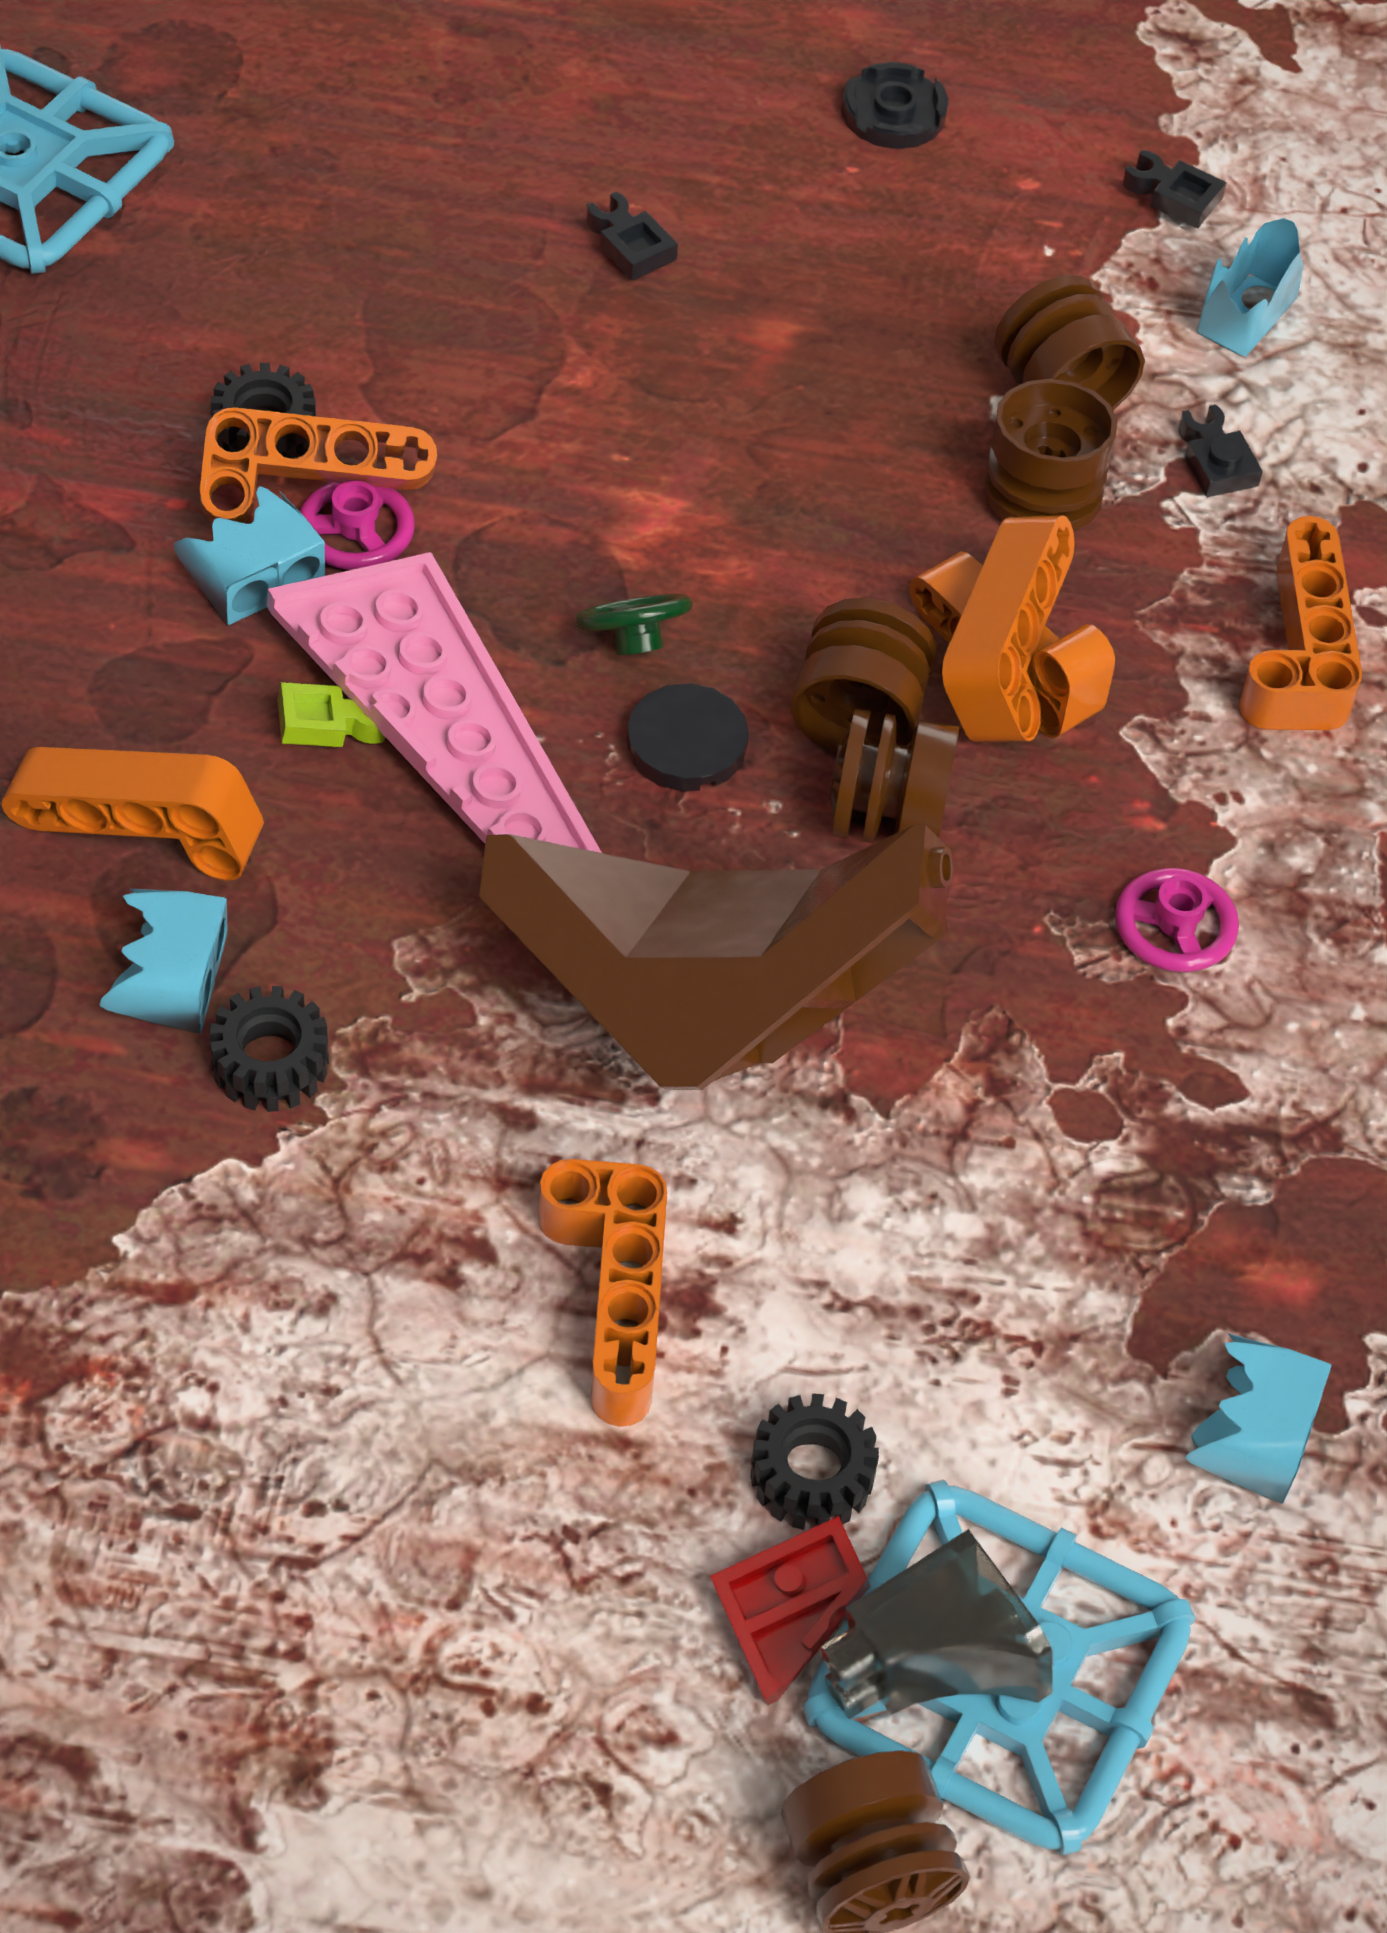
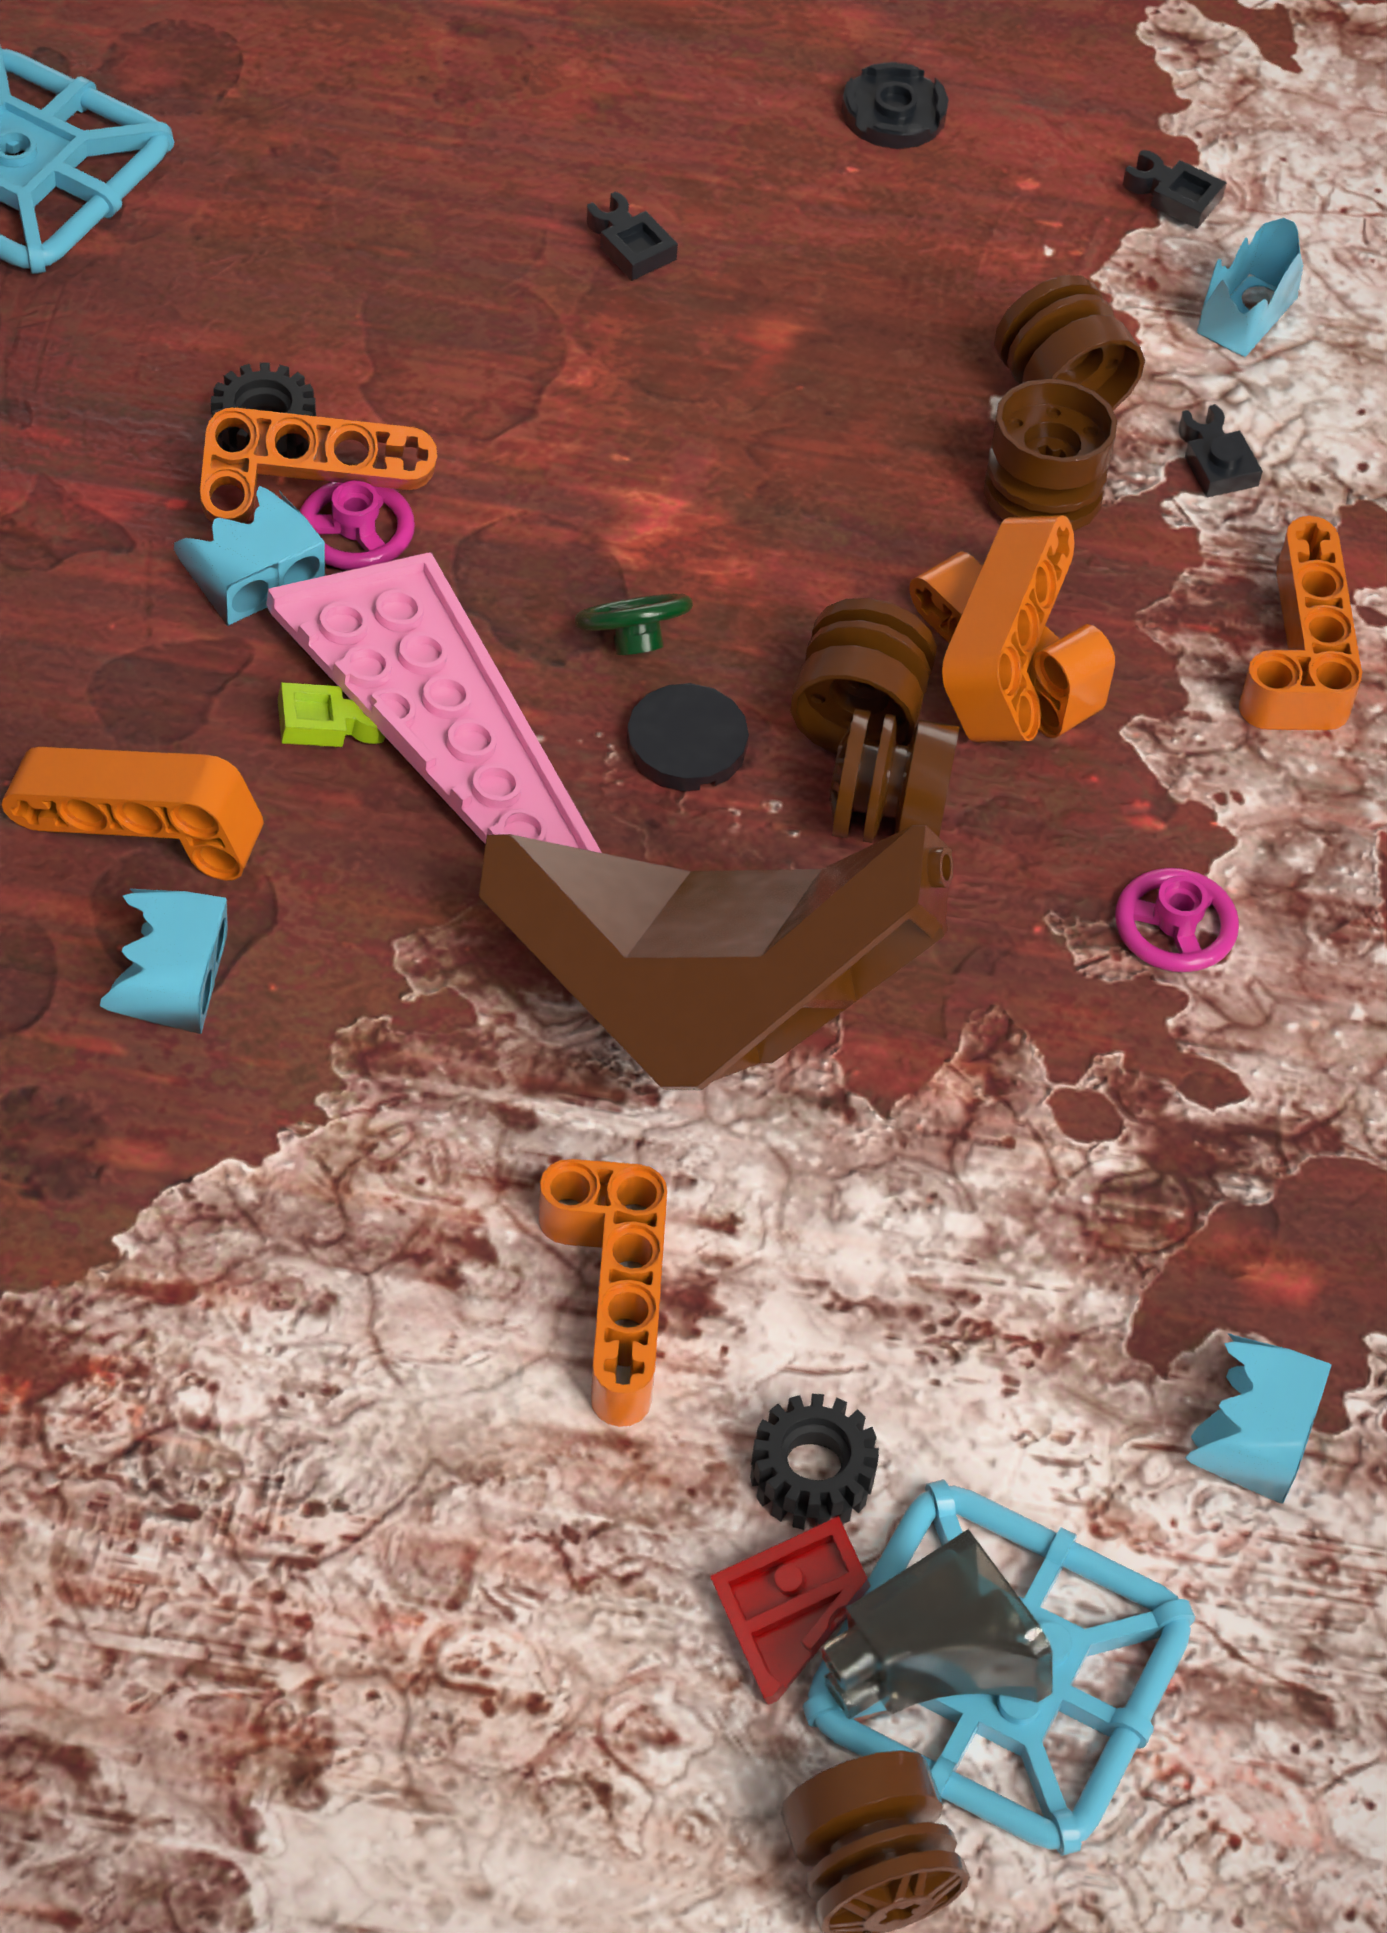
(262, 1018): black tyre -> none

